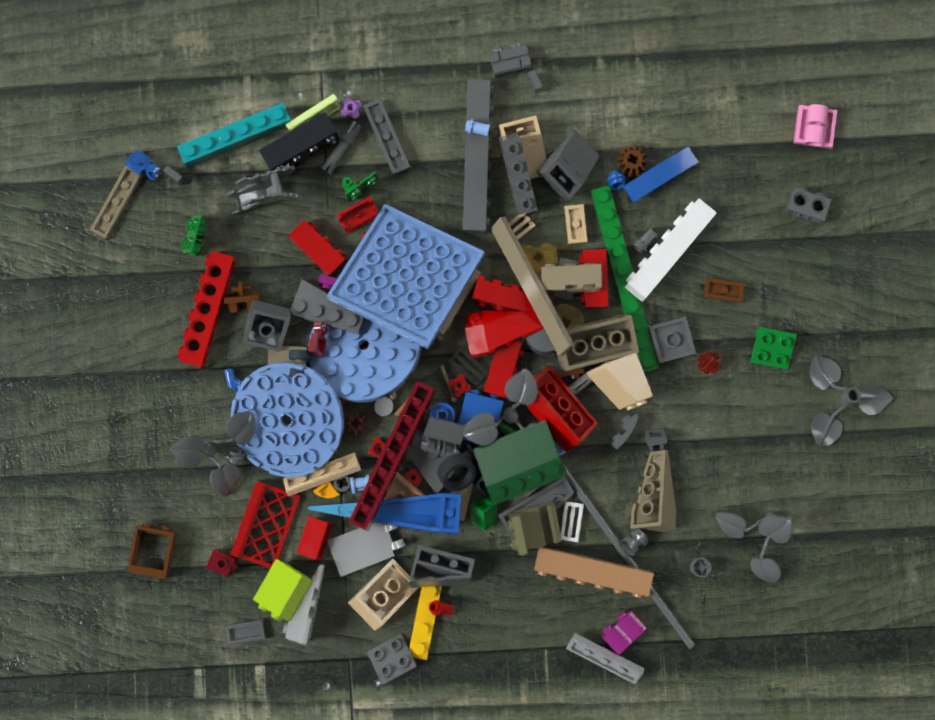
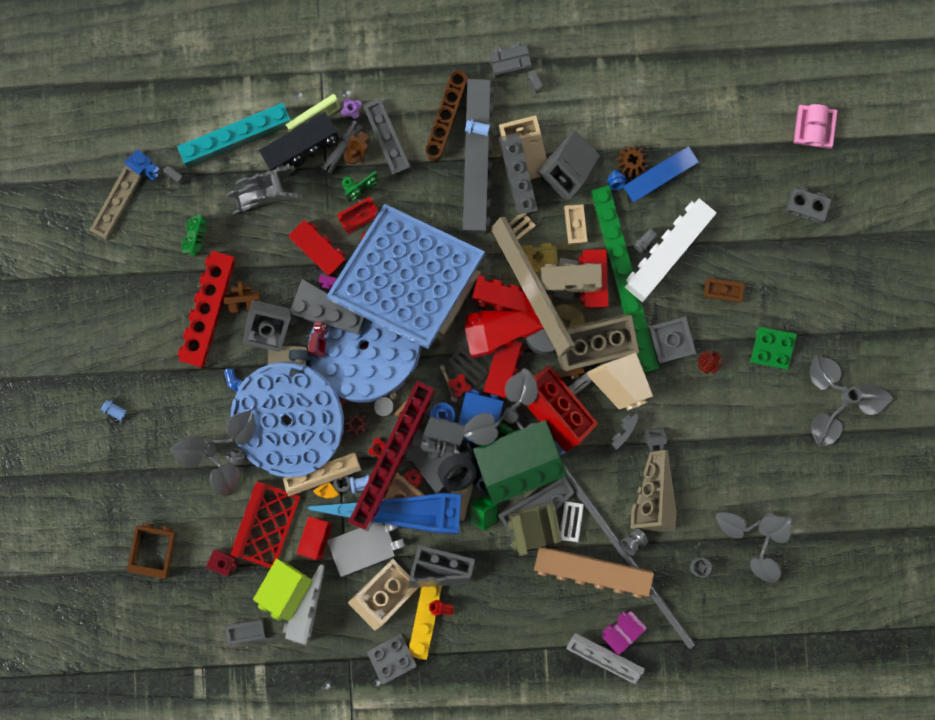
(113, 410): none -> medium blue pin
(356, 148): none -> reddish brown hips
(446, 107): none -> reddish brown beam

